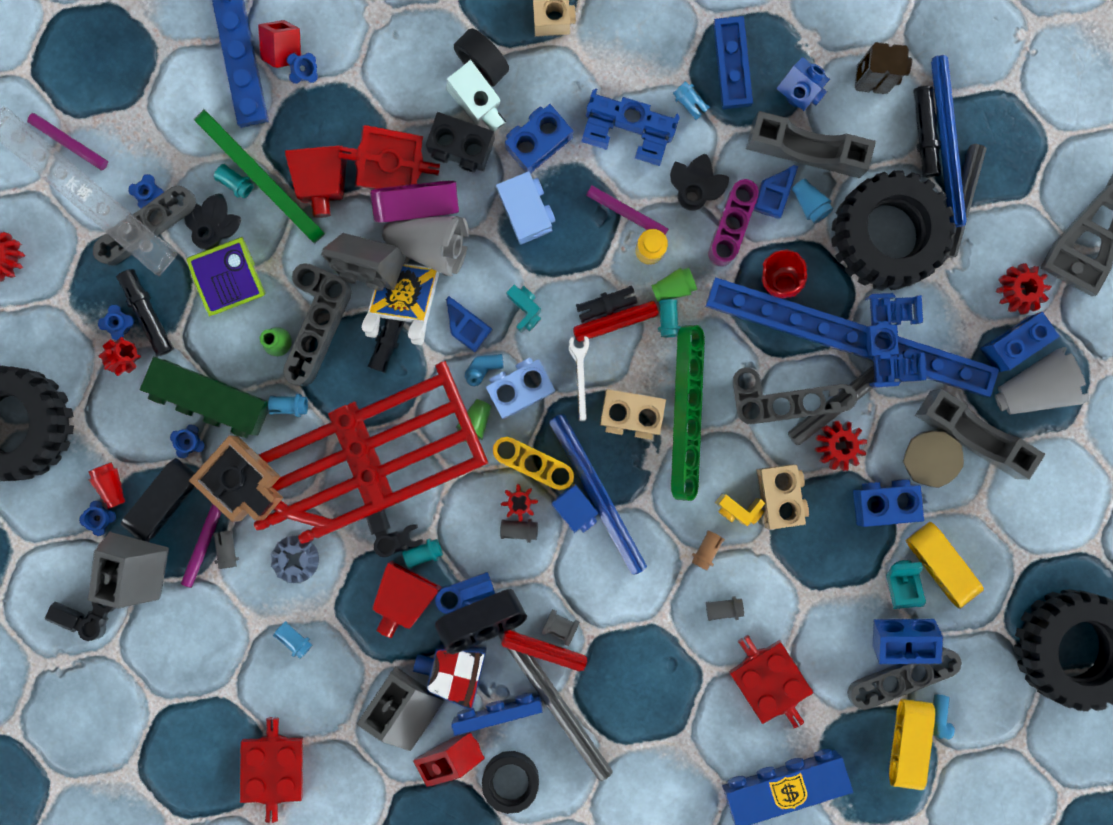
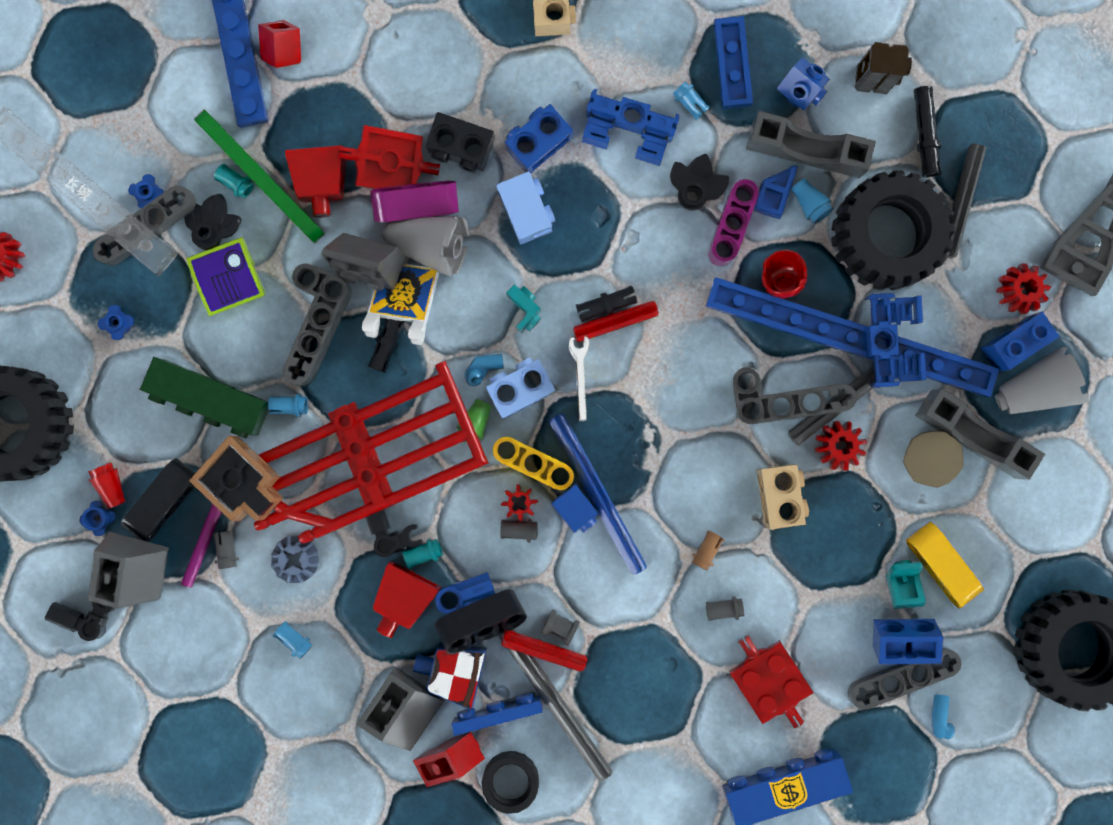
(67, 141): magenta bar -> none
(119, 356): red gear -> none
(141, 305): black pin -> none
(178, 440): blue plate -> none
(271, 769): red plate -> none
(281, 344): bright green cone -> none
(308, 61): blue plate -> none
(466, 326): blue tile -> none
(468, 85): light aqua torso -> none
(483, 54): black tyre -> none
(624, 210): magenta bar -> none
(633, 406): tan brick -> none
(651, 246): yellow brick -> none
(668, 318): teal pin -> none
(675, 285): bright green cone -> none
(687, 442): green beam -> none
(732, 510): yellow bracket -> none
(888, 509): blue brick -> none
(912, 744): yellow beam -> none
(948, 139): blue axle -> none

